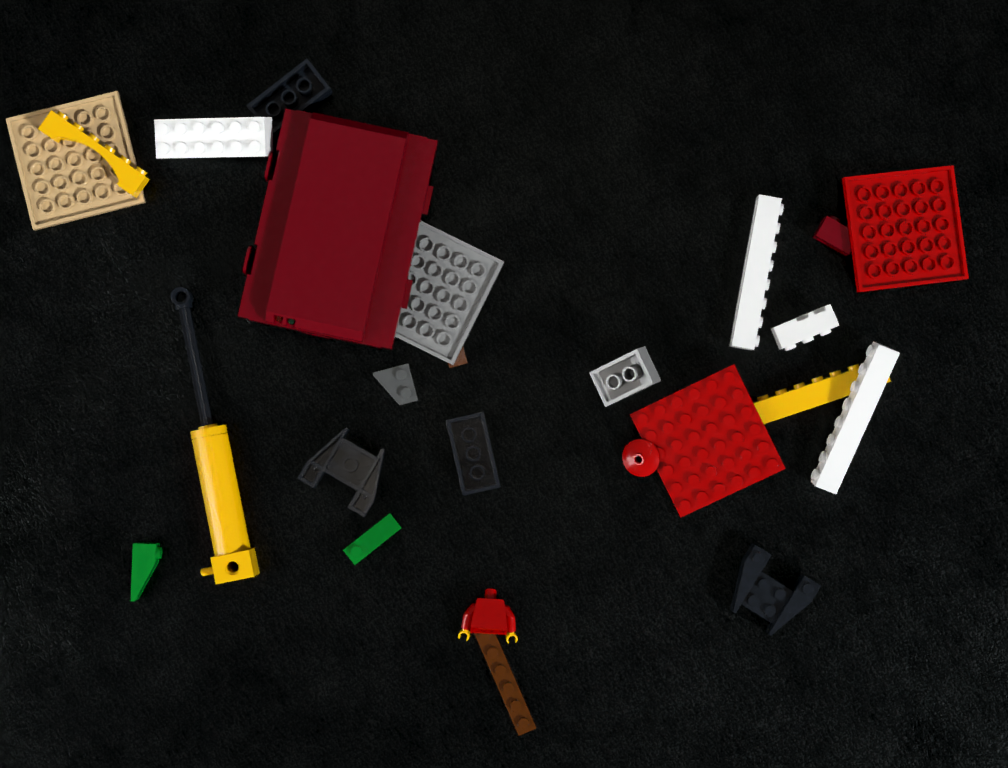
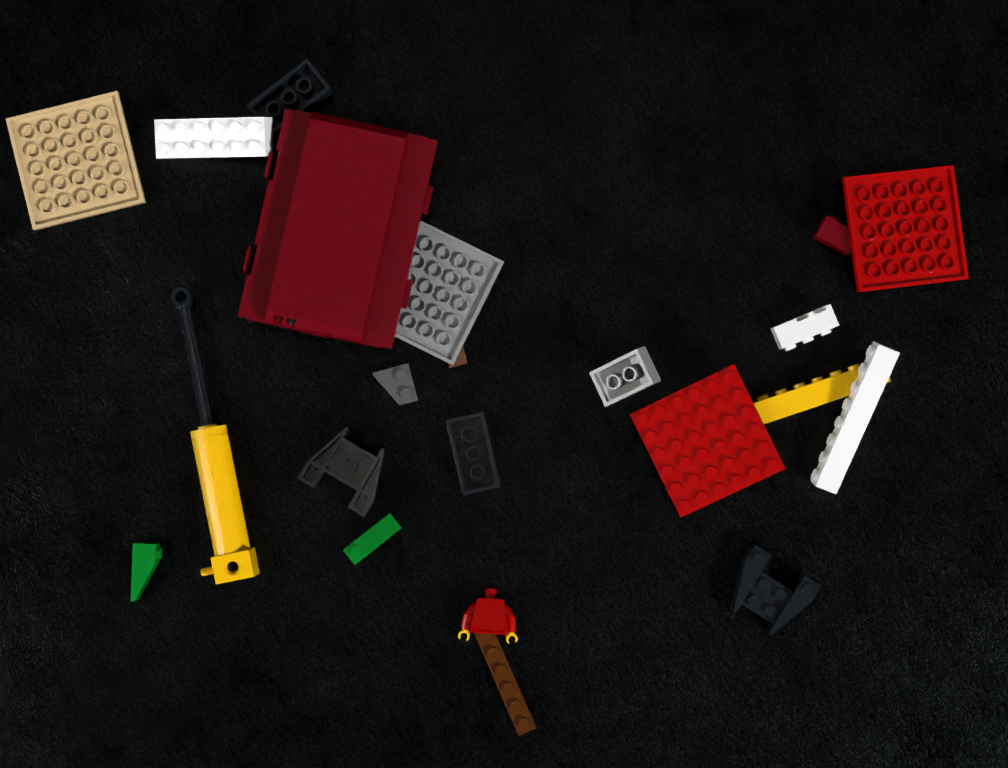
(60, 129): yellow arch -> none
(648, 453): red dish -> none
(755, 272): white brick -> none

